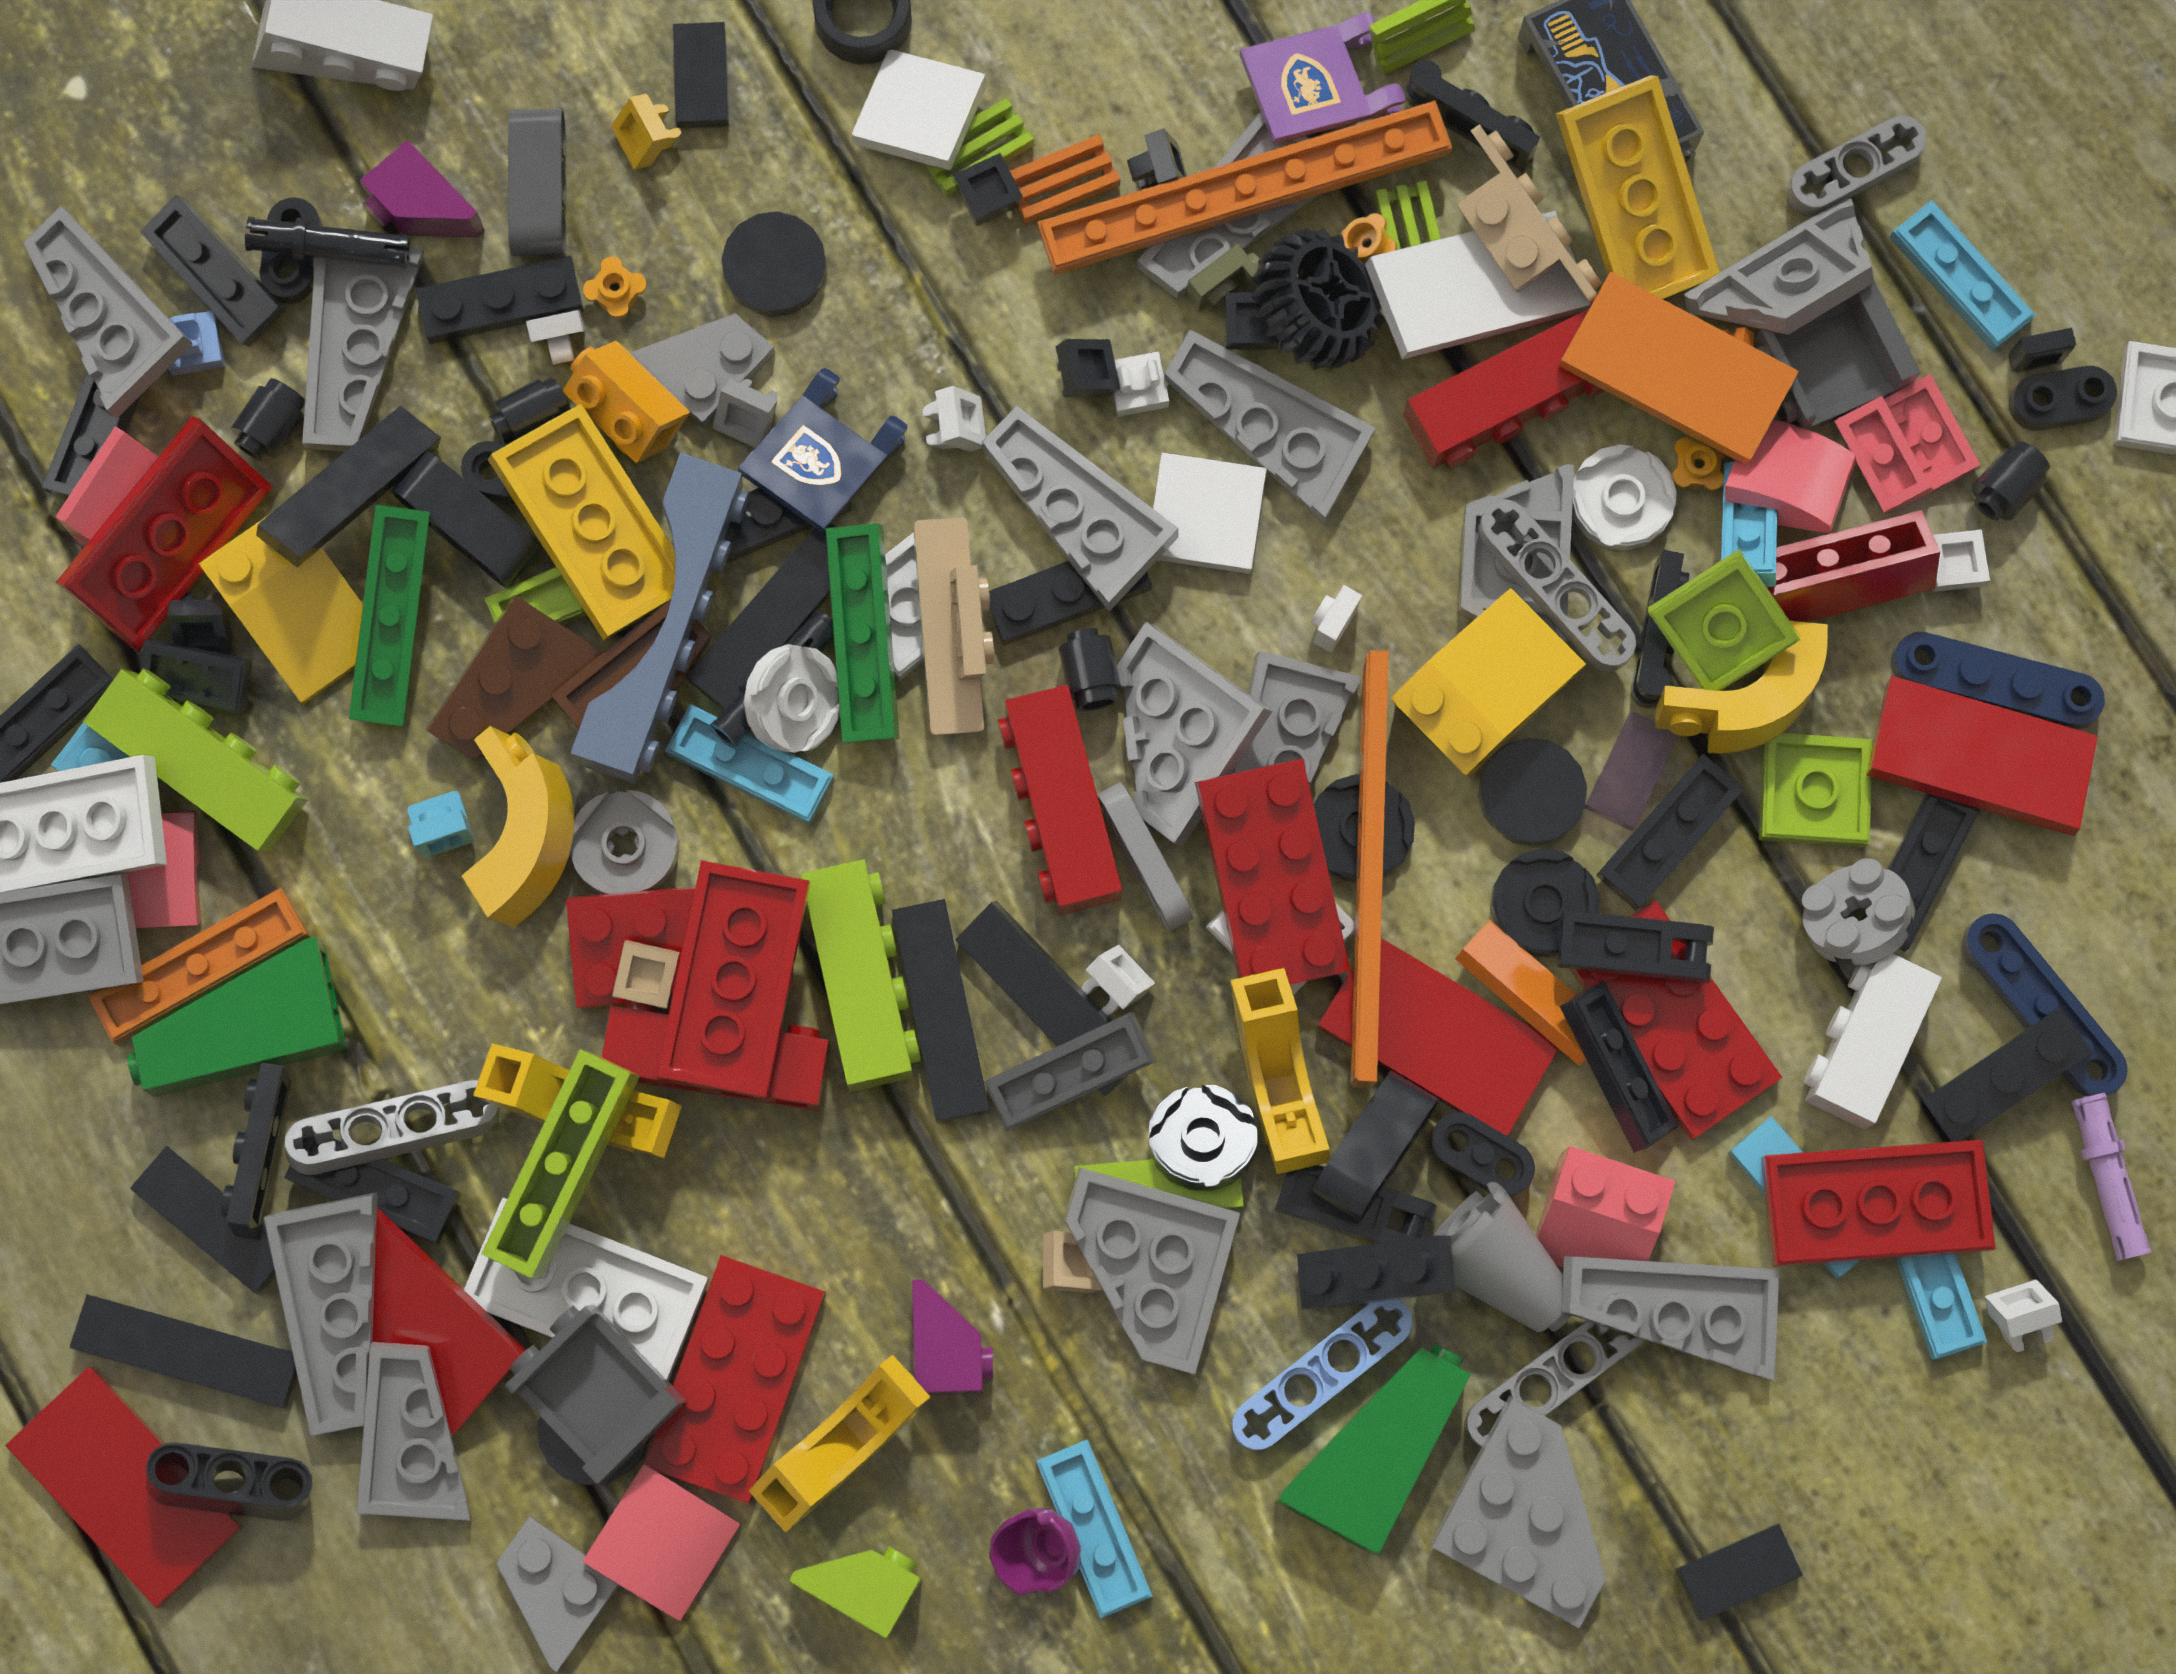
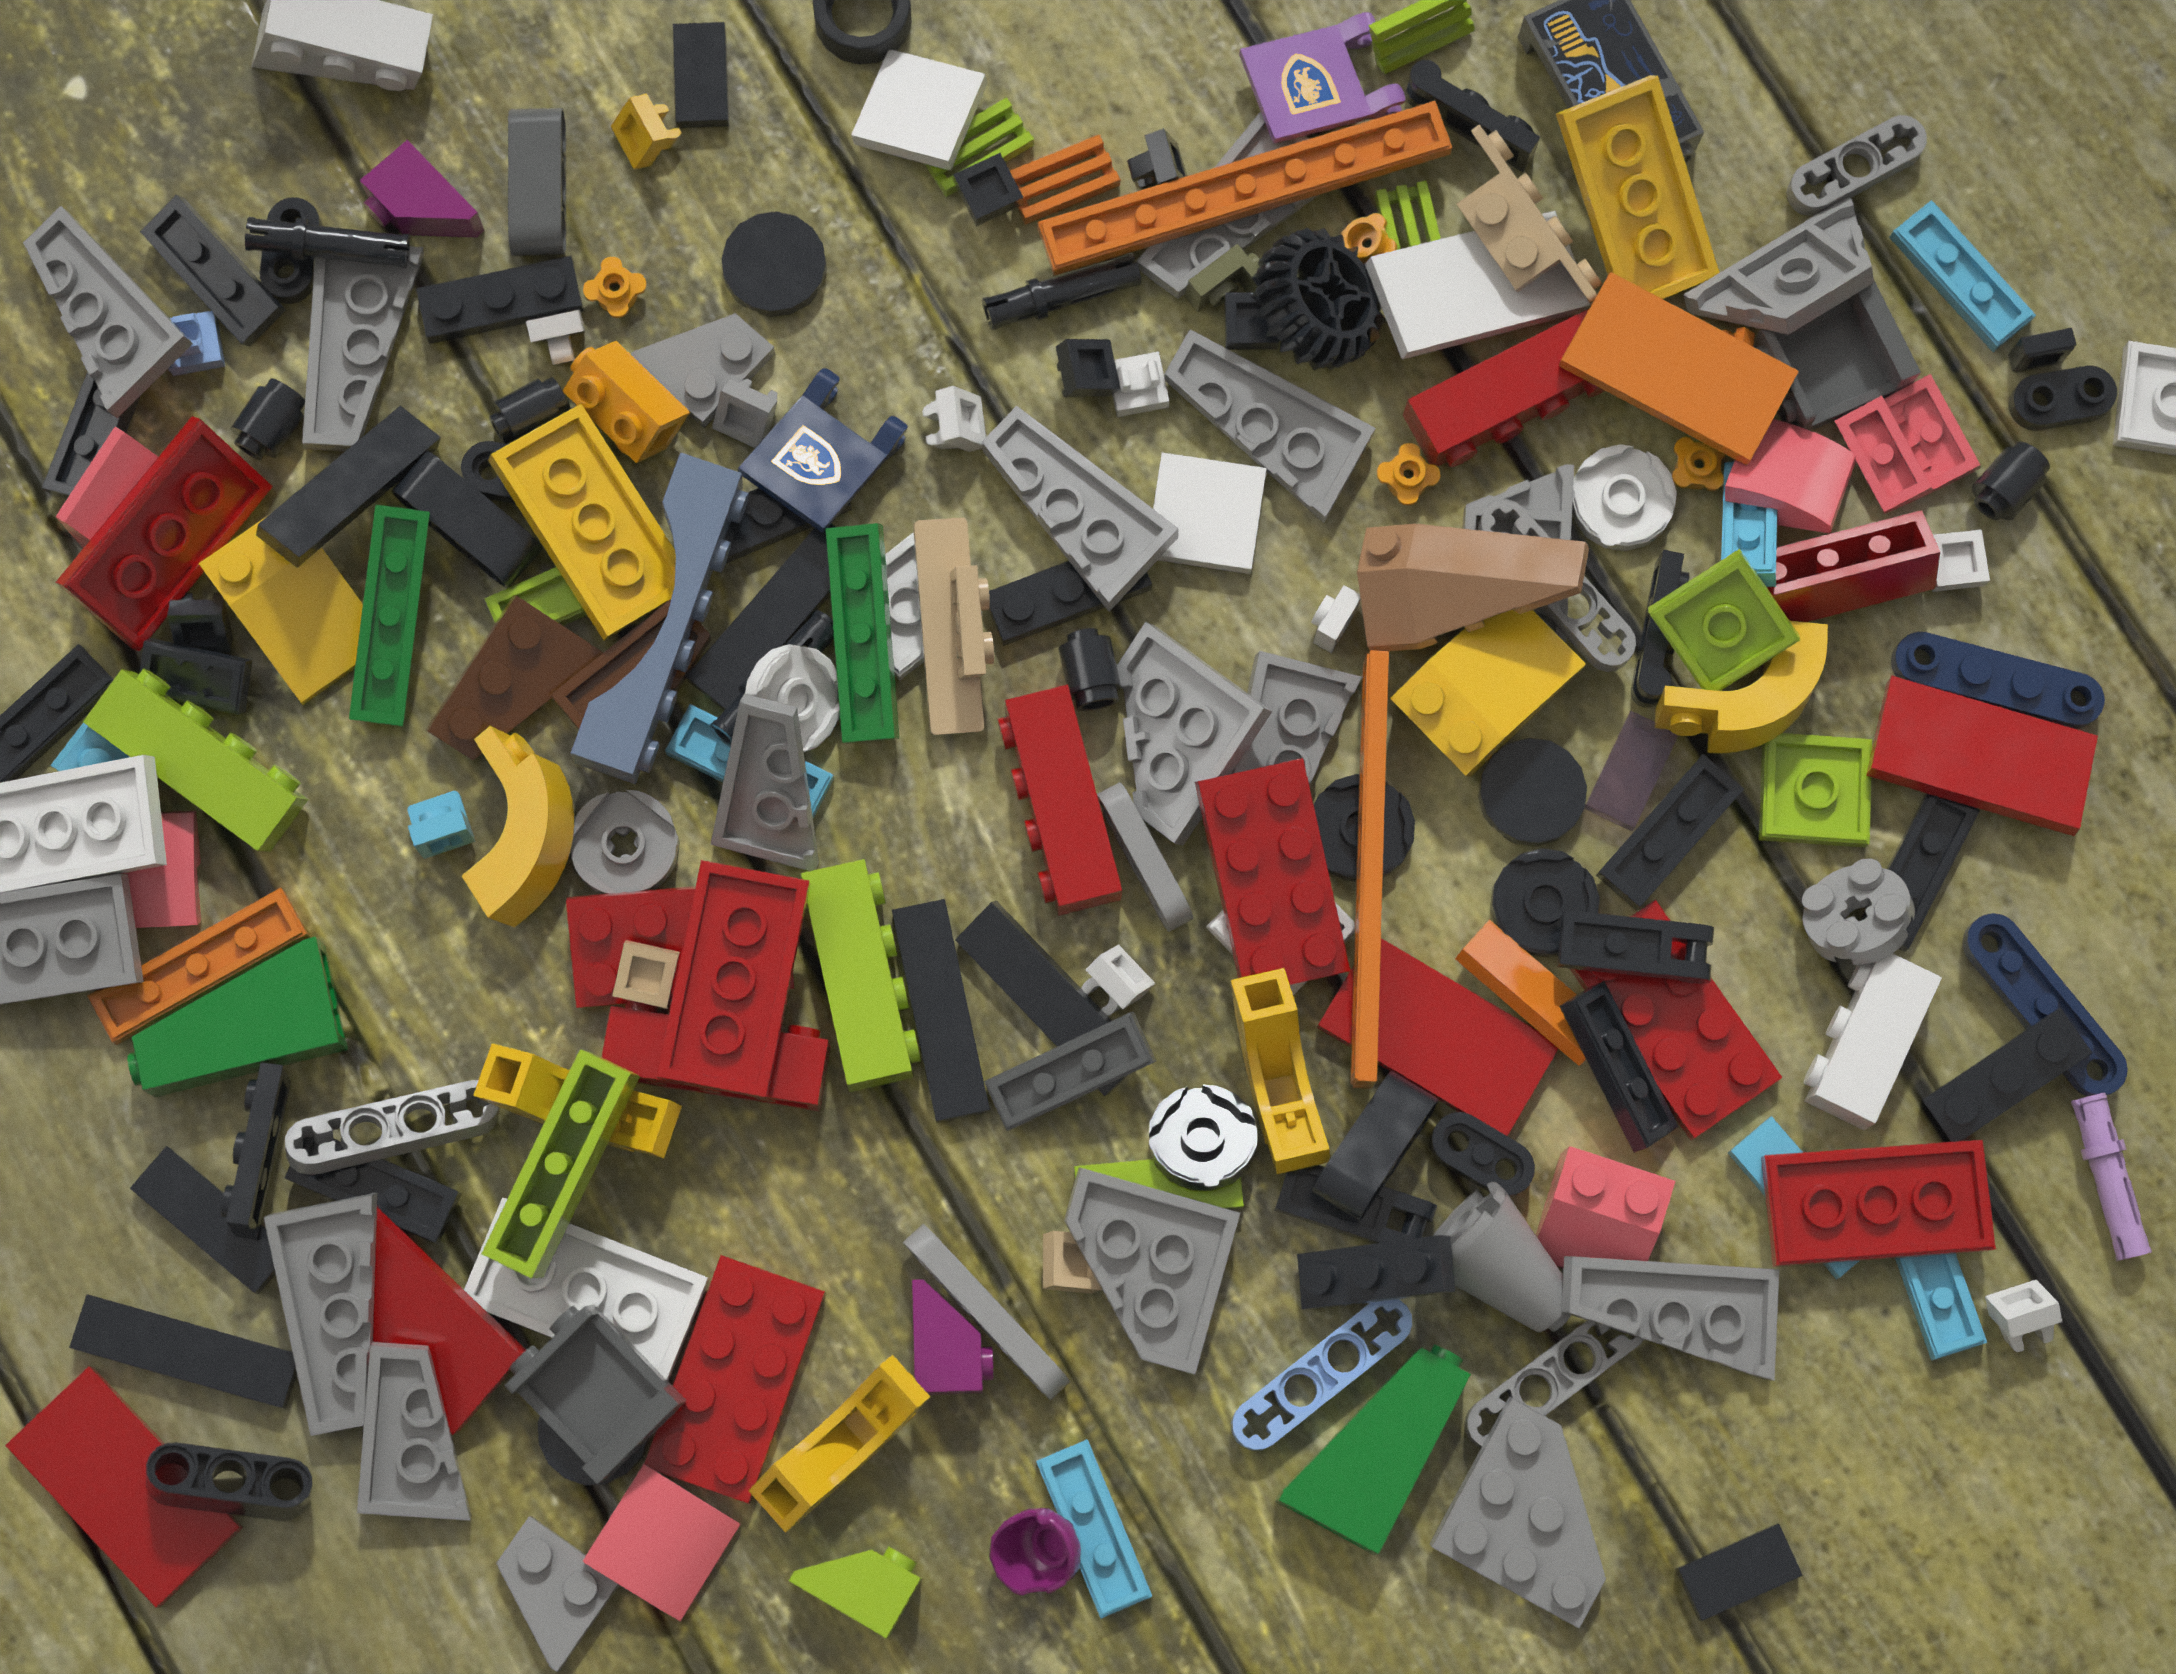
(766, 788): none -> light grey wing
(986, 1312): none -> light grey beam
(1044, 296): none -> black pin
(1407, 489): none -> light orange plate
(1442, 578): none -> medium nougat wedge

